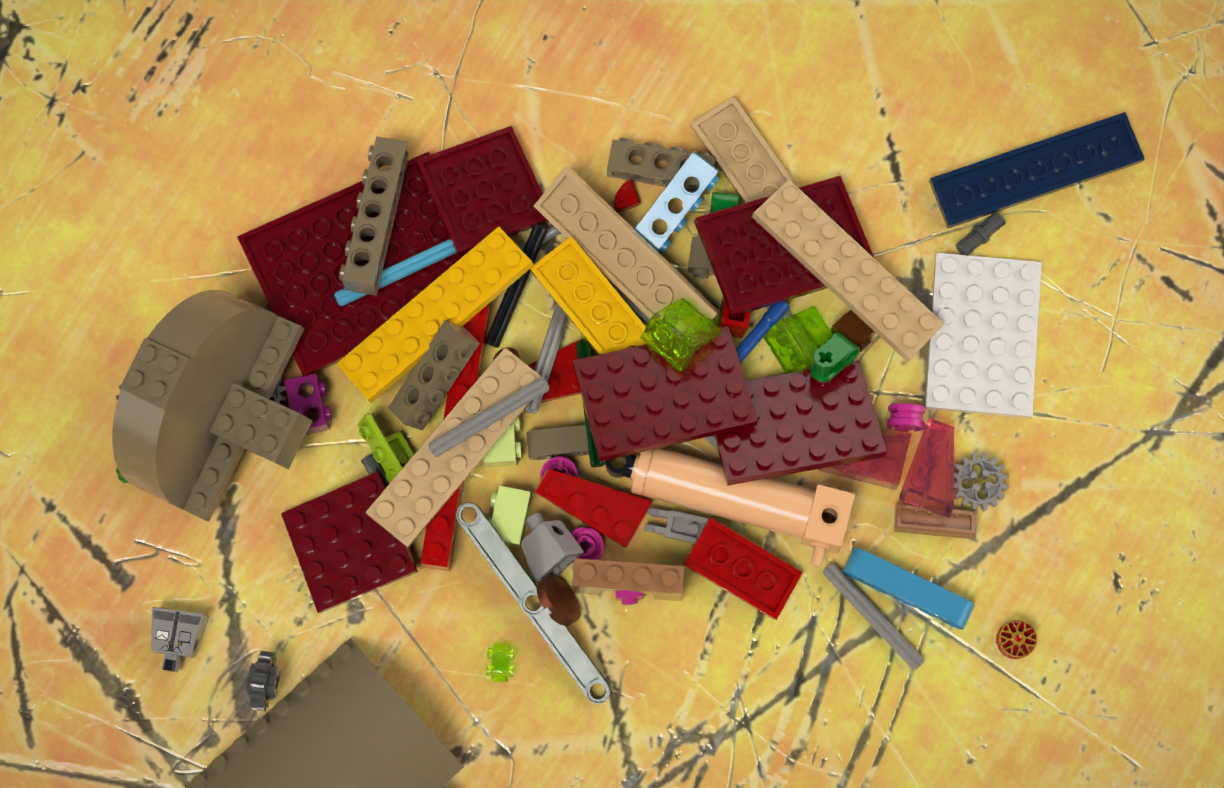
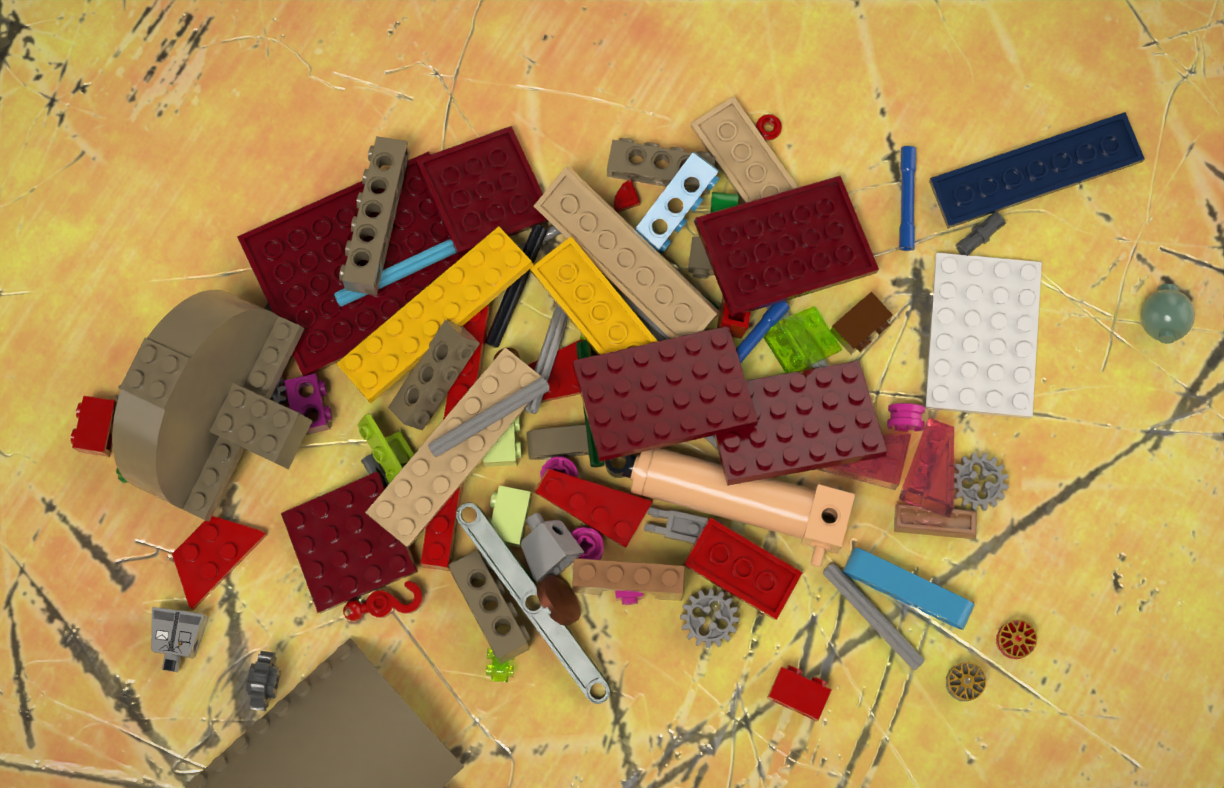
(94, 426): none -> red brick
(212, 555): none -> red wing
(381, 604): none -> red piece
(503, 646): none -> dark tan brick
(679, 332): clear neon green bracket -> none
(703, 603): none -> light grey gear
(769, 120): none -> red plate
(799, 693): none -> red brick
(833, 357): green piece -> none
(847, 270): tan plate -> none
(907, 226): none -> blue piece
(965, 681): none -> wheel
(1167, 314): none -> sand green brick

